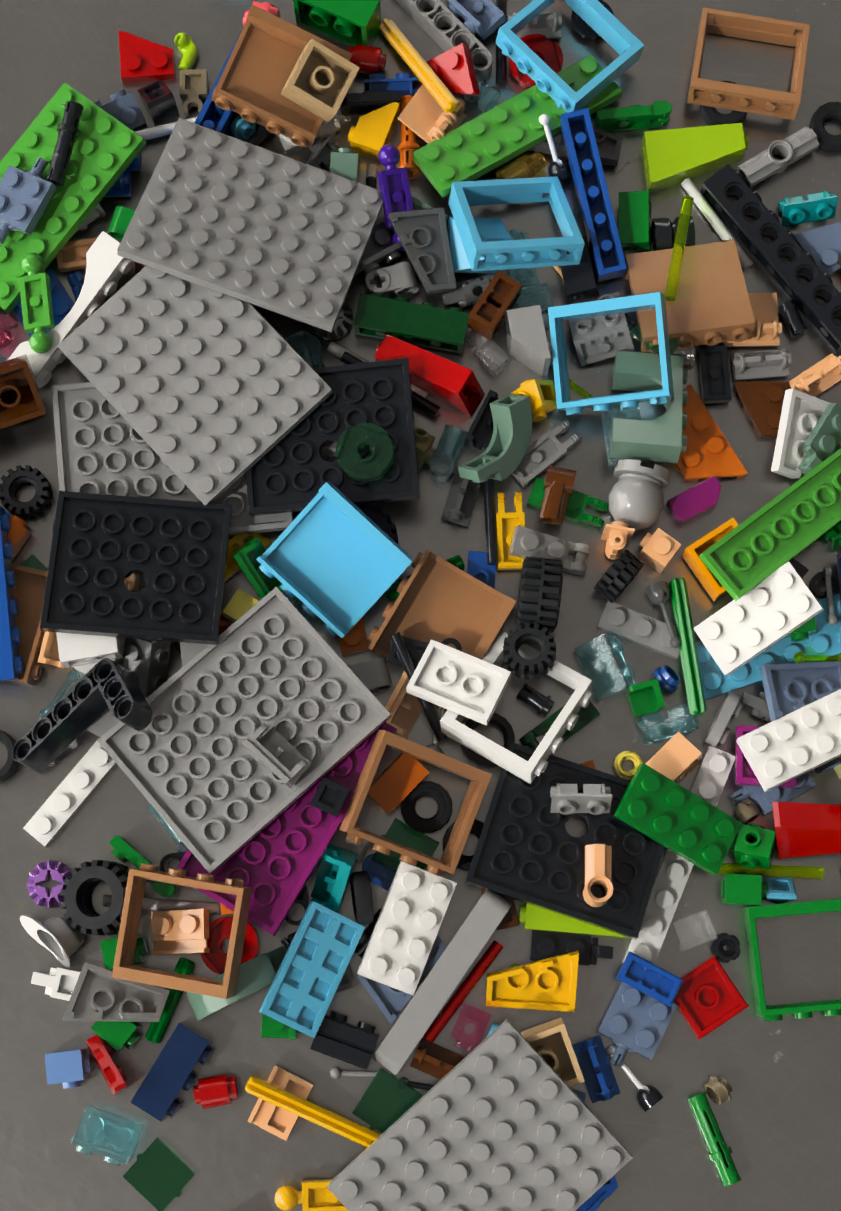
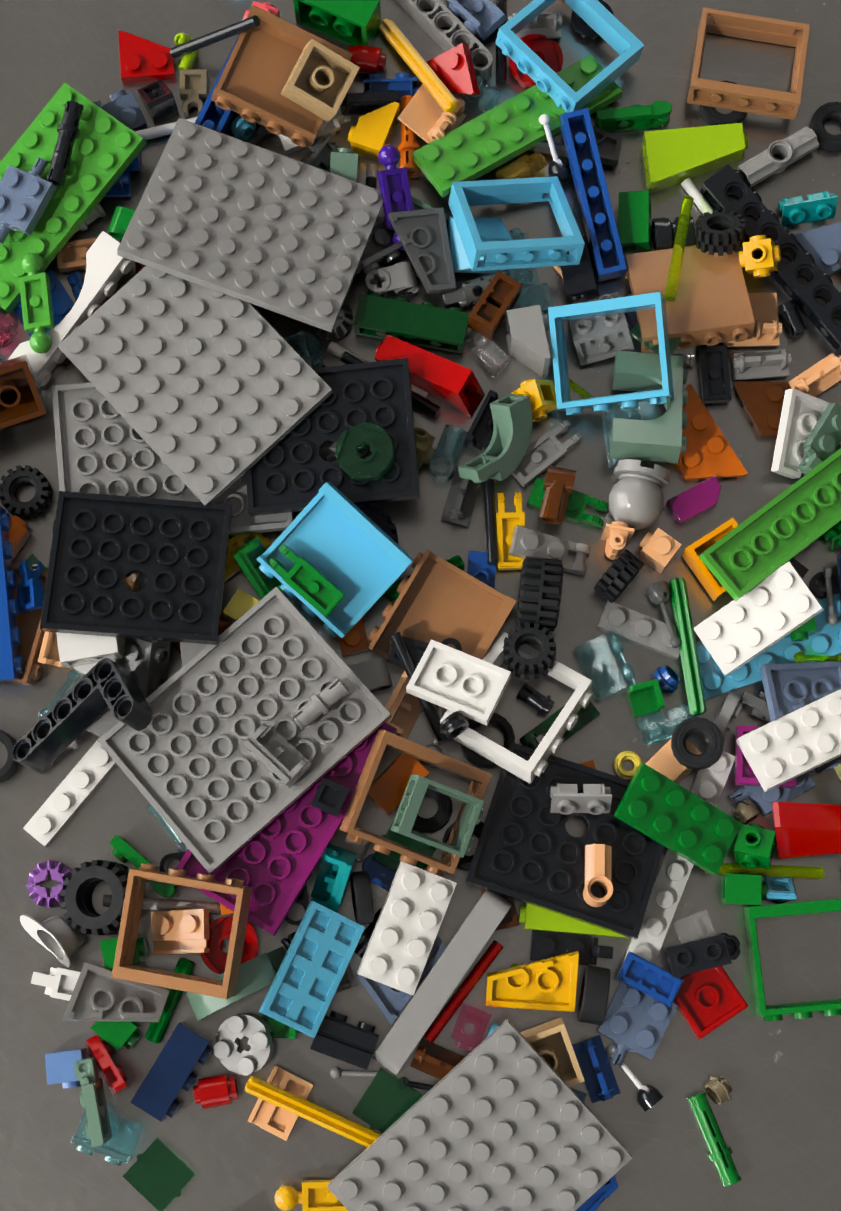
(30, 590): none -> blue plate
(94, 1101): none -> sand green hinge
(215, 36): none -> black bar
(229, 1050): none -> light grey plate
(308, 582): none -> green hinge
(319, 704): none -> light grey pin
(410, 807): none -> sand green window
(454, 725): none -> black bush
(594, 995): none -> black tyre
(697, 725): none -> black tyre
(698, 955): none -> black hinge
(720, 232): none -> black tyre
(764, 265): none -> yellow brick

